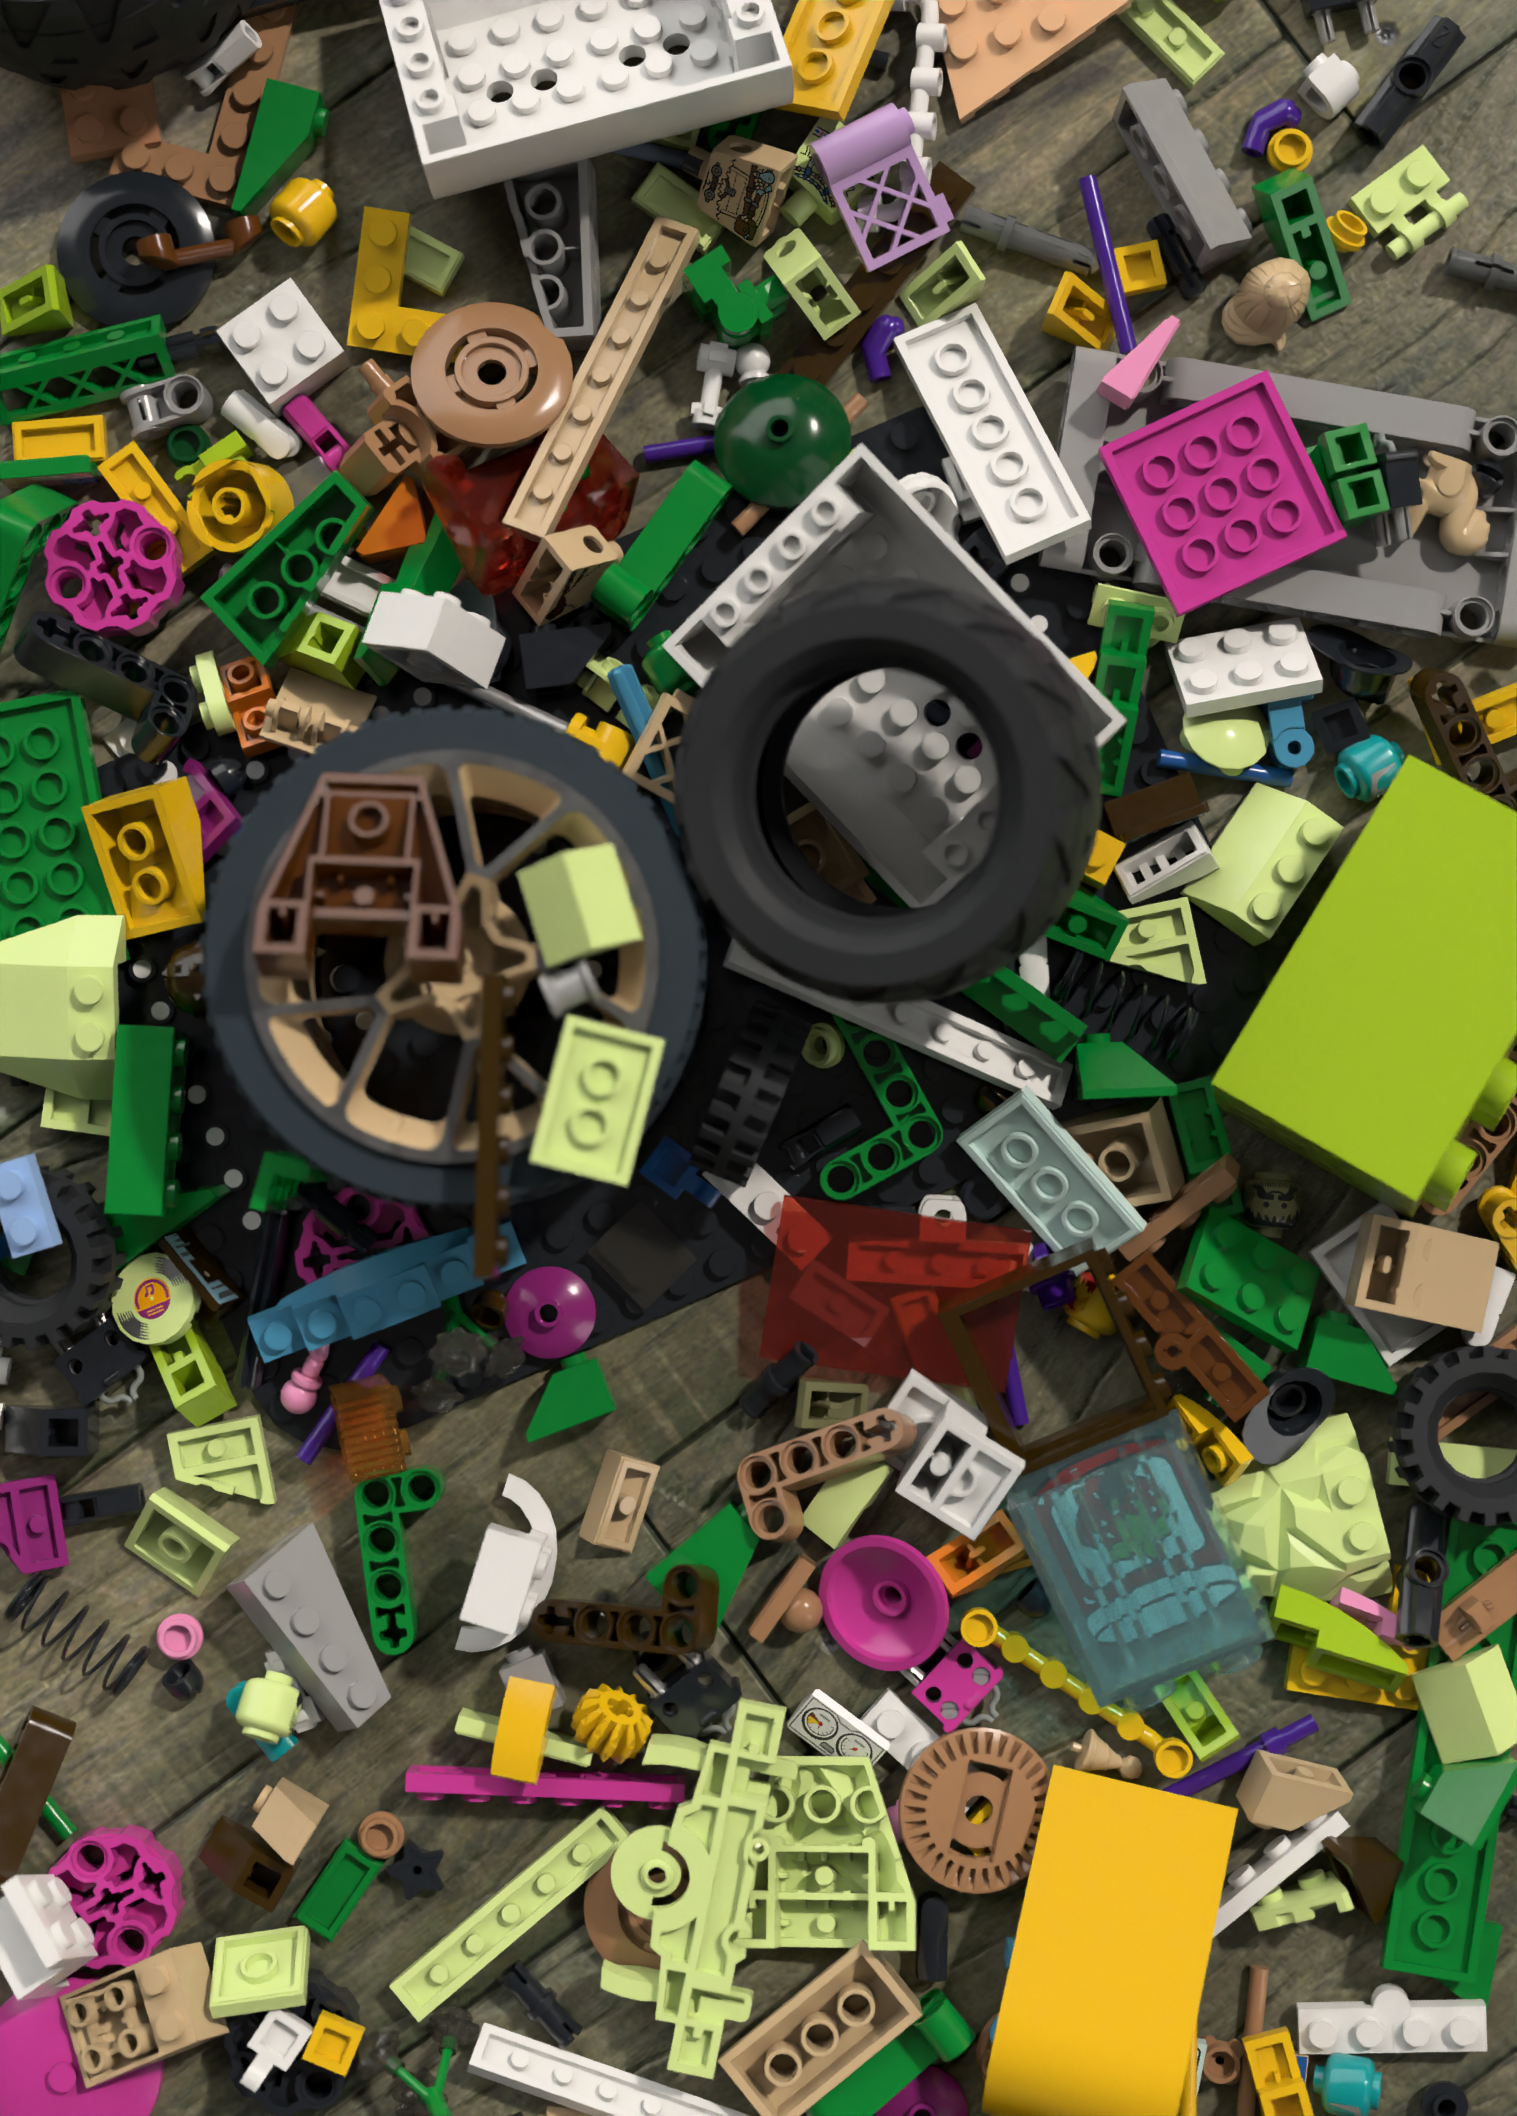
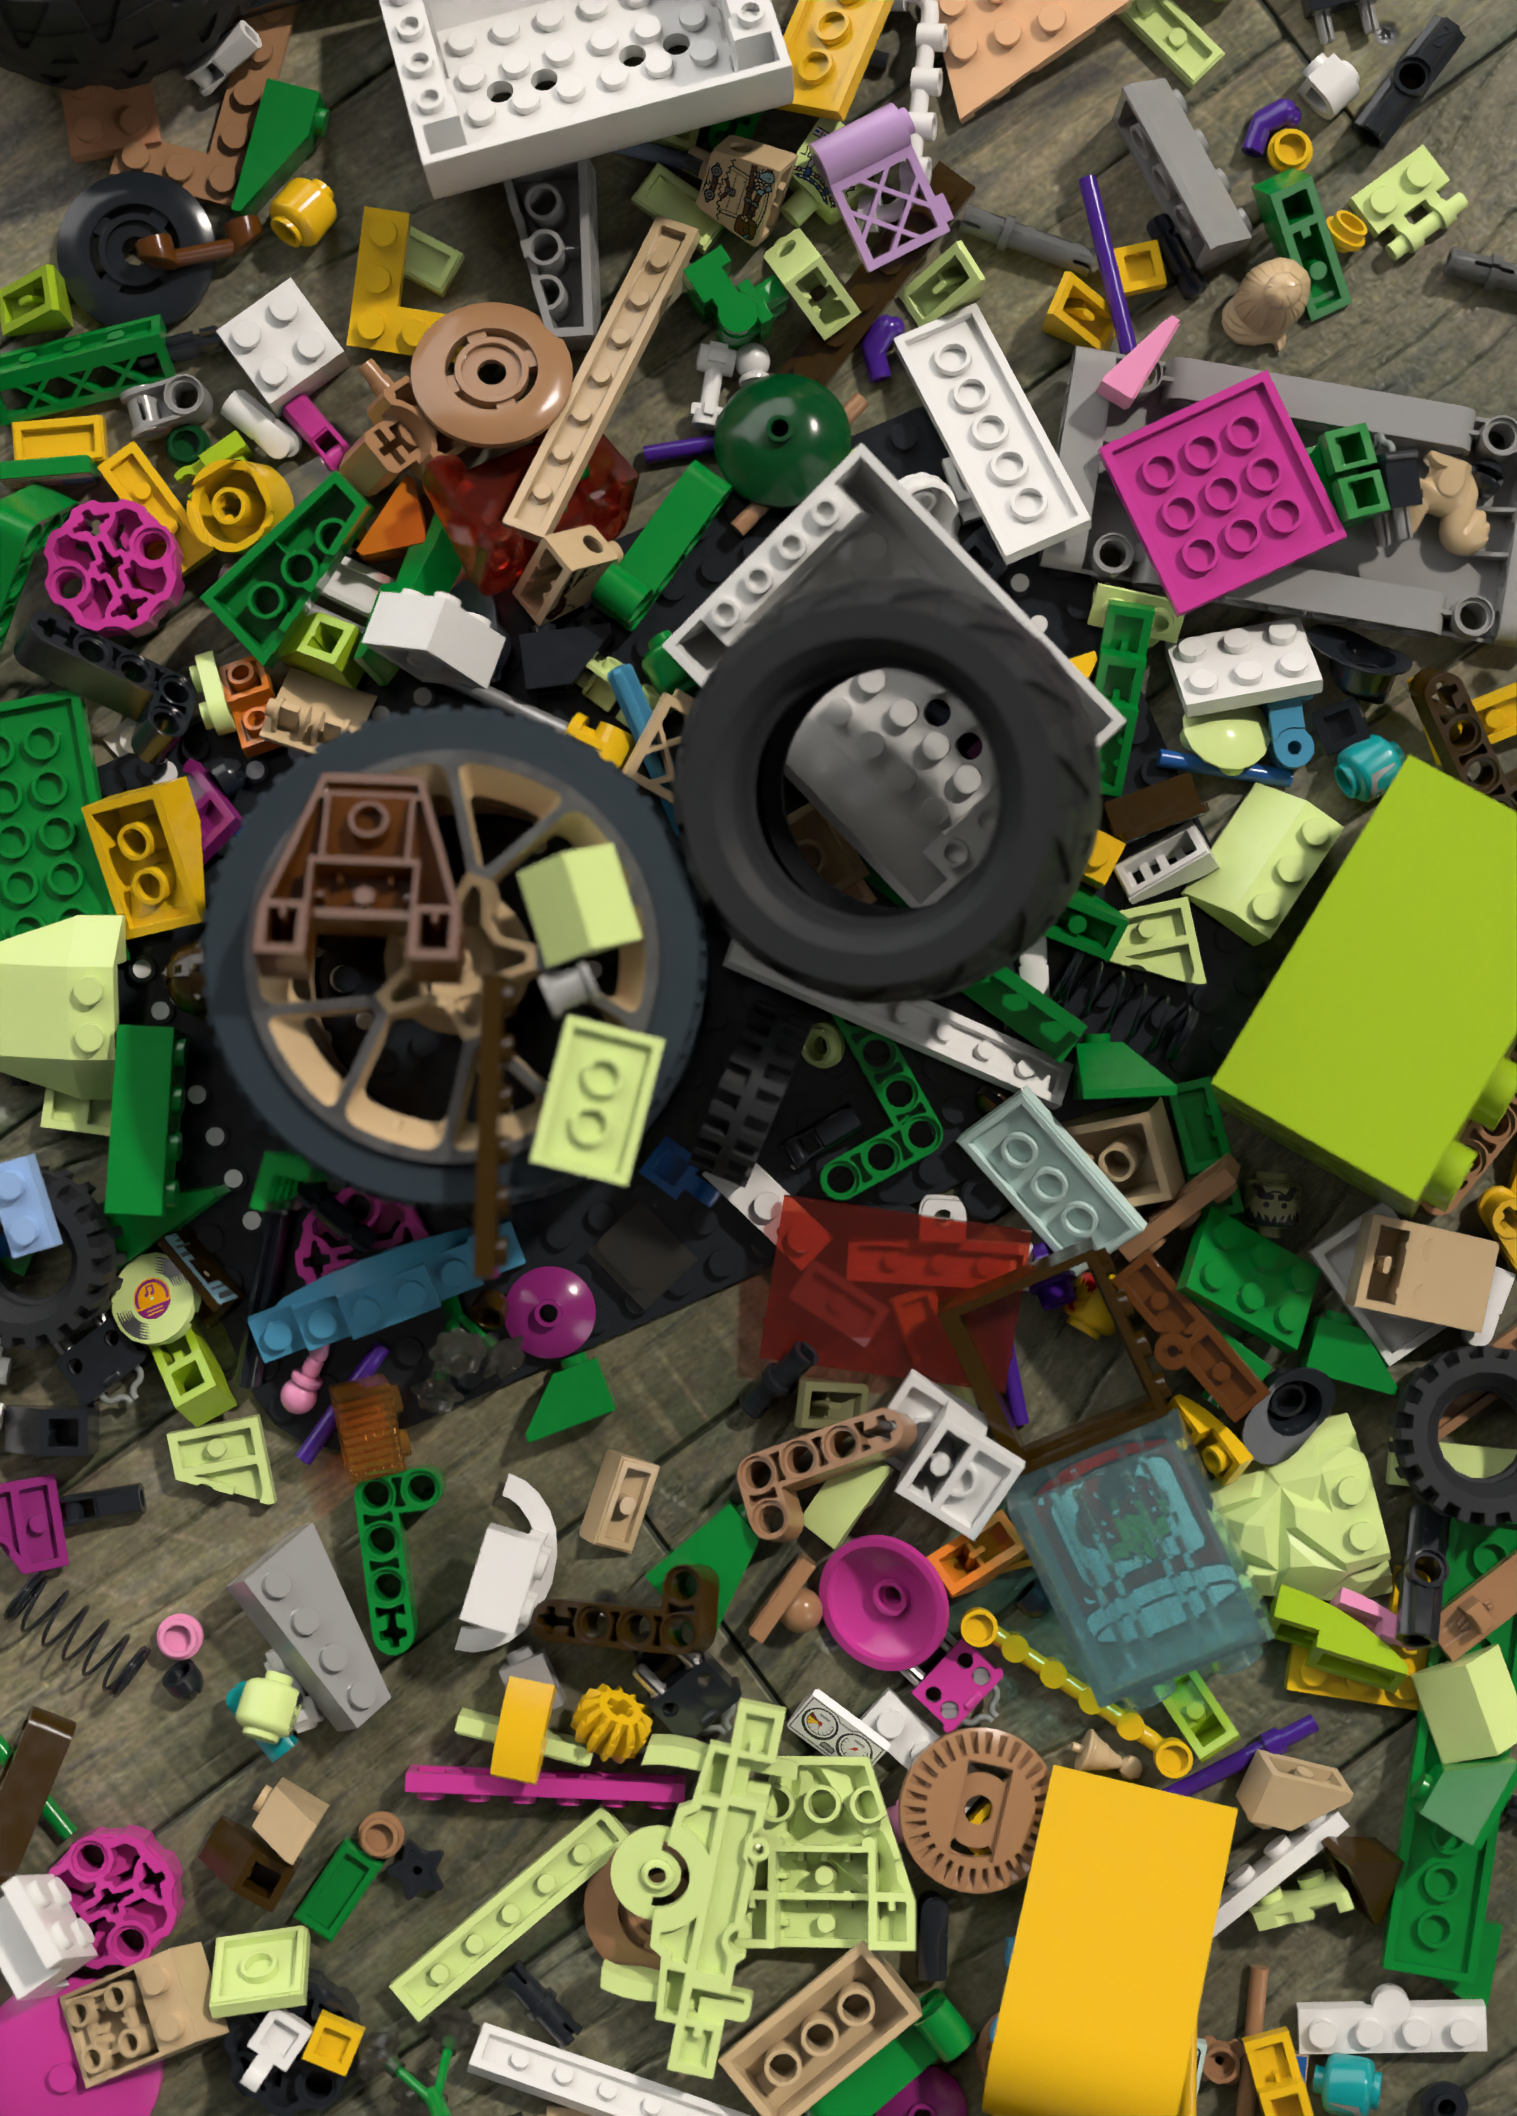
(181, 1540): yellowish green slope -> none

